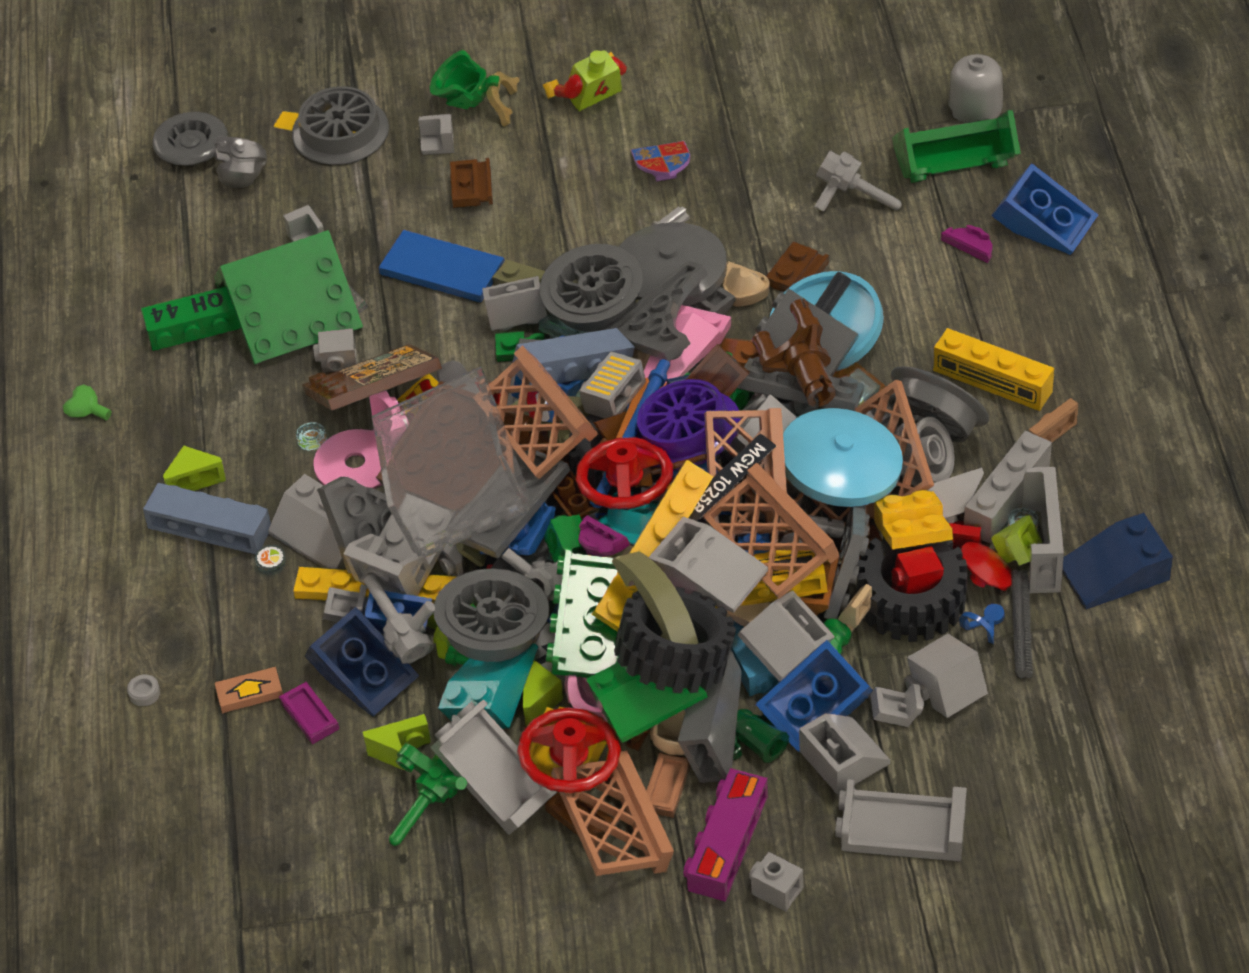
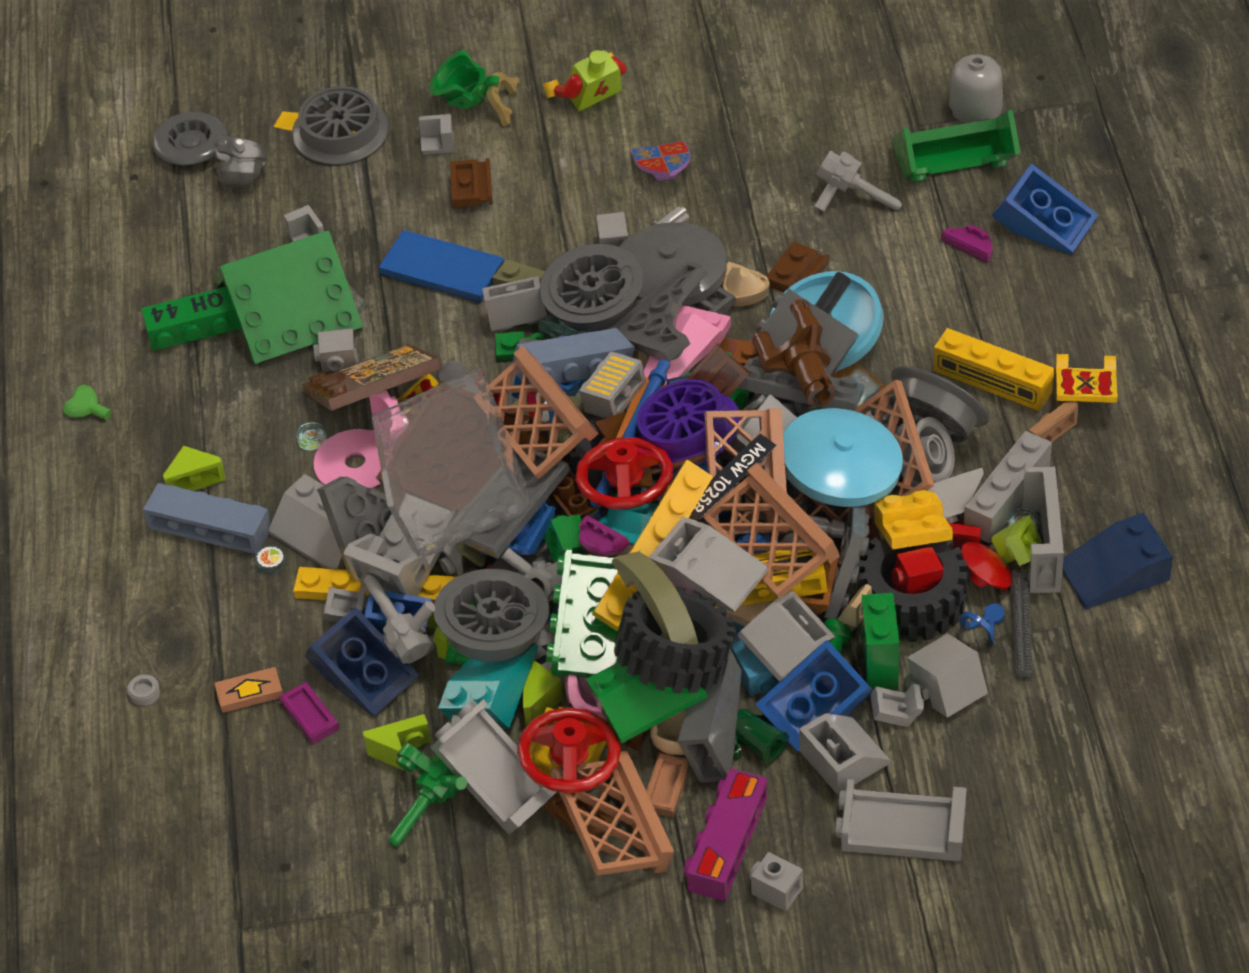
(612, 228): none -> light grey brick
(880, 641): none -> green brick
(1085, 383): none -> yellow flag

